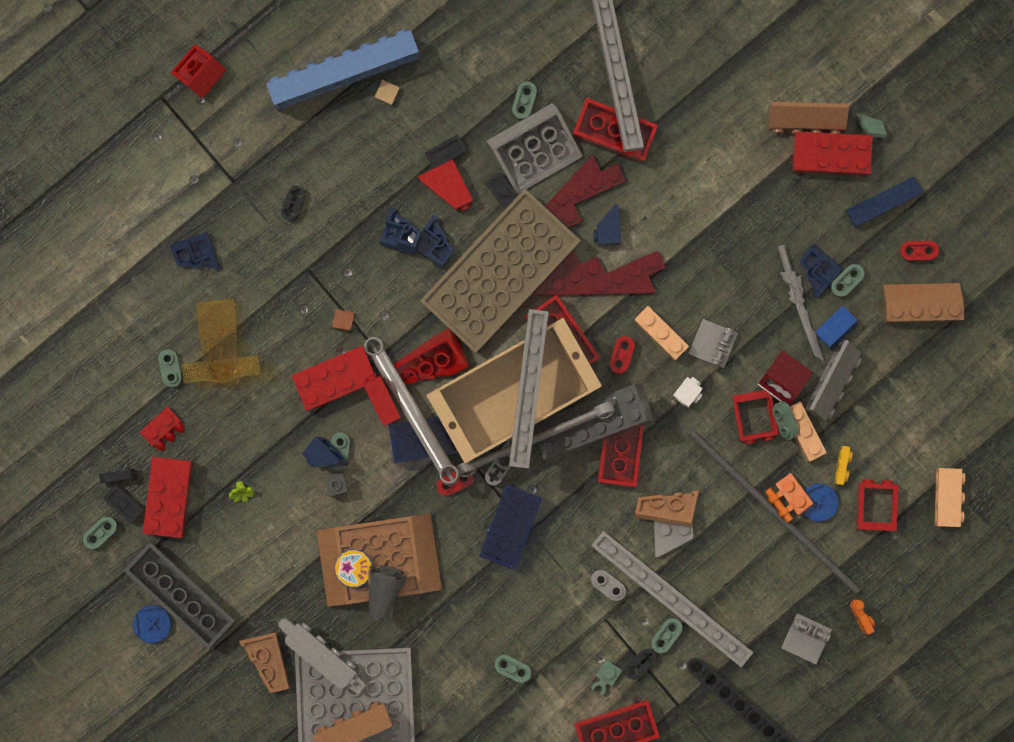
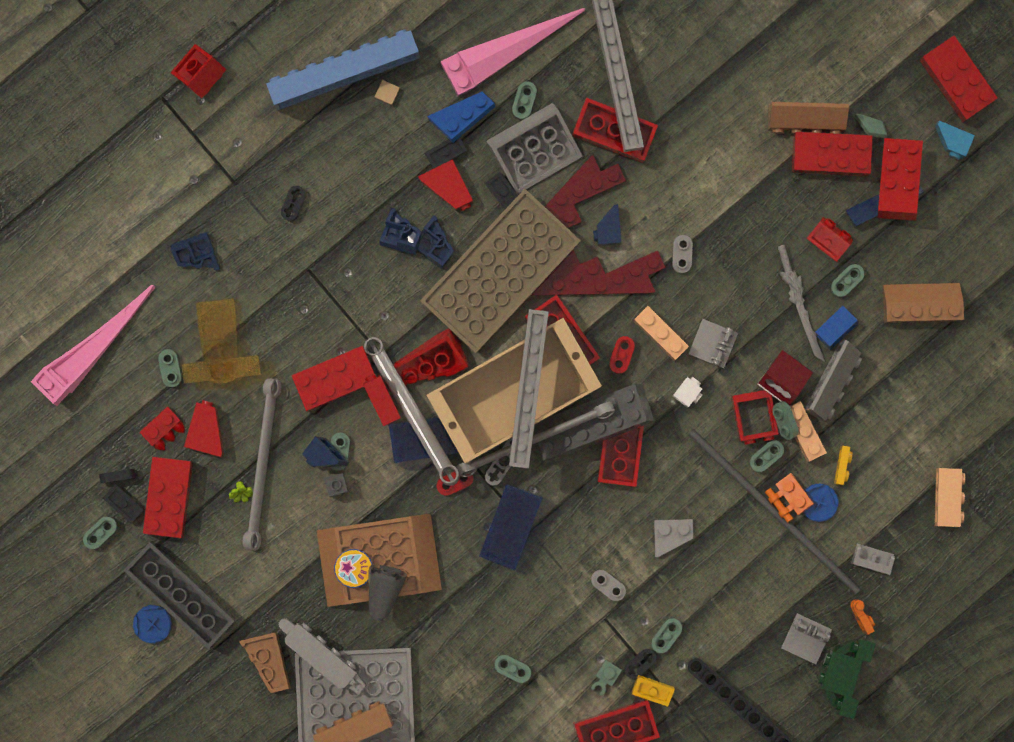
(69, 370): none -> bright pink plate
(204, 430): none -> red slope
(252, 537): none -> light grey piece
(343, 320): dark orange slope -> none
(461, 116): none -> blue wing
(478, 63): none -> bright pink plate
(653, 690): none -> yellow plate
(669, 509): medium nougat wing -> none
(672, 599): light grey plate -> none
(682, 254): none -> light grey plate
(766, 456): none -> sand green plate
(820, 269): dark blue slope -> none
(830, 238): none -> red bracket
(841, 673): none -> dark green piece
(873, 559): none -> light grey hinge
(886, 484): red window -> none
(900, 179): none -> red brick
(918, 250): red plate -> none
(954, 140): none -> dark azure slope
(958, 79): none -> red brick

